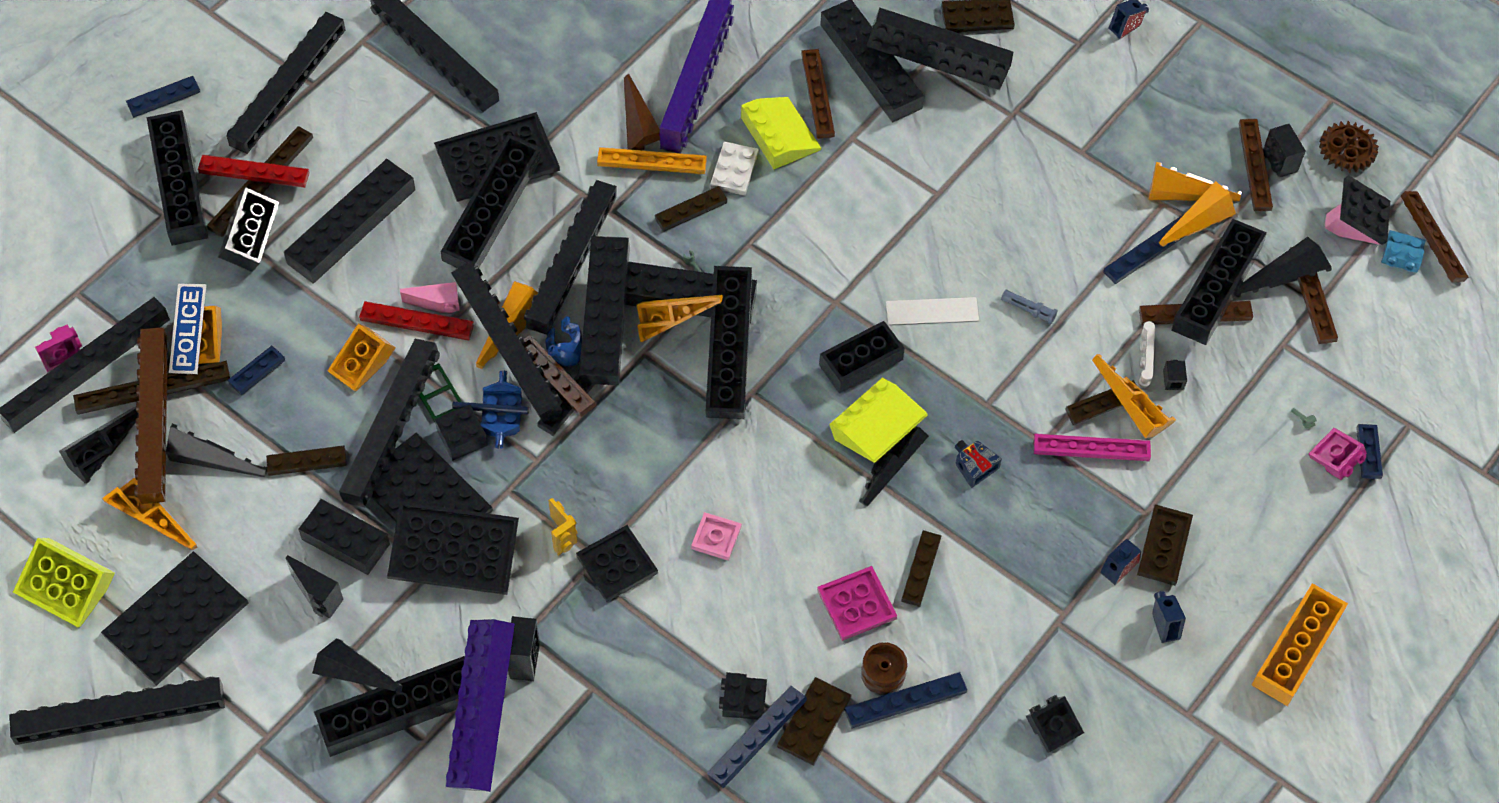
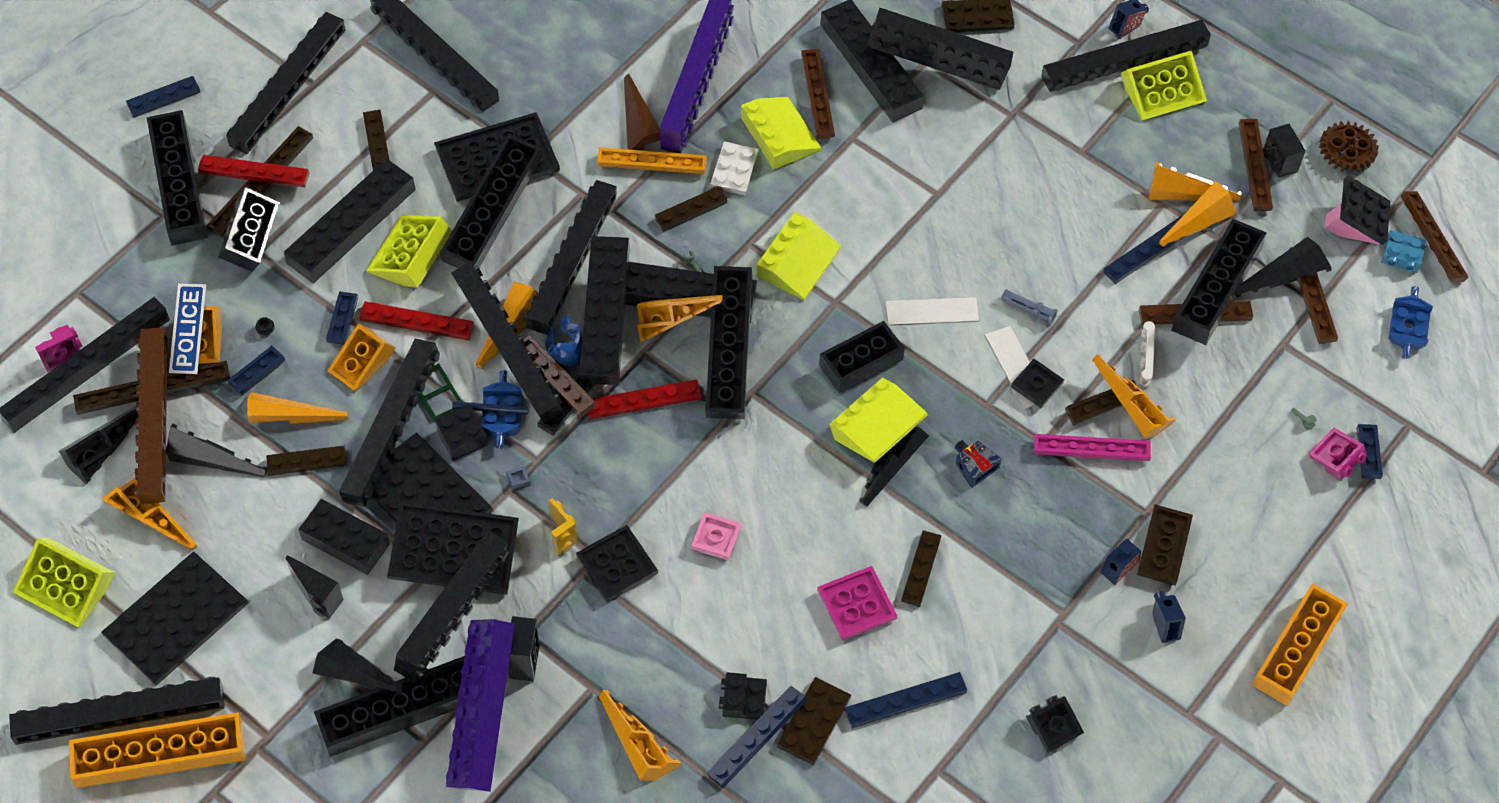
(156, 750): none -> light orange brick
(264, 326): none -> black plate
(270, 409): none -> light orange wedge
(342, 318): none -> dark blue plate
(375, 137): none -> dark brown plate
(410, 249): none -> neon yellow slope
(438, 297): bright pink slope -> none
(450, 607): none -> black brick
(518, 478): none -> sand blue tile
(644, 753): none -> light orange wedge
(645, 399): none -> red plate
(798, 256): none -> neon yellow slope
(884, 668): reddish brown wheel -> none
(1010, 356): none -> white sticker
(1037, 383): none -> black plate
(1125, 55): none -> black brick
(1164, 85): none -> neon yellow slope
(1175, 375): black brick -> none
(1413, 311): none -> blue plate

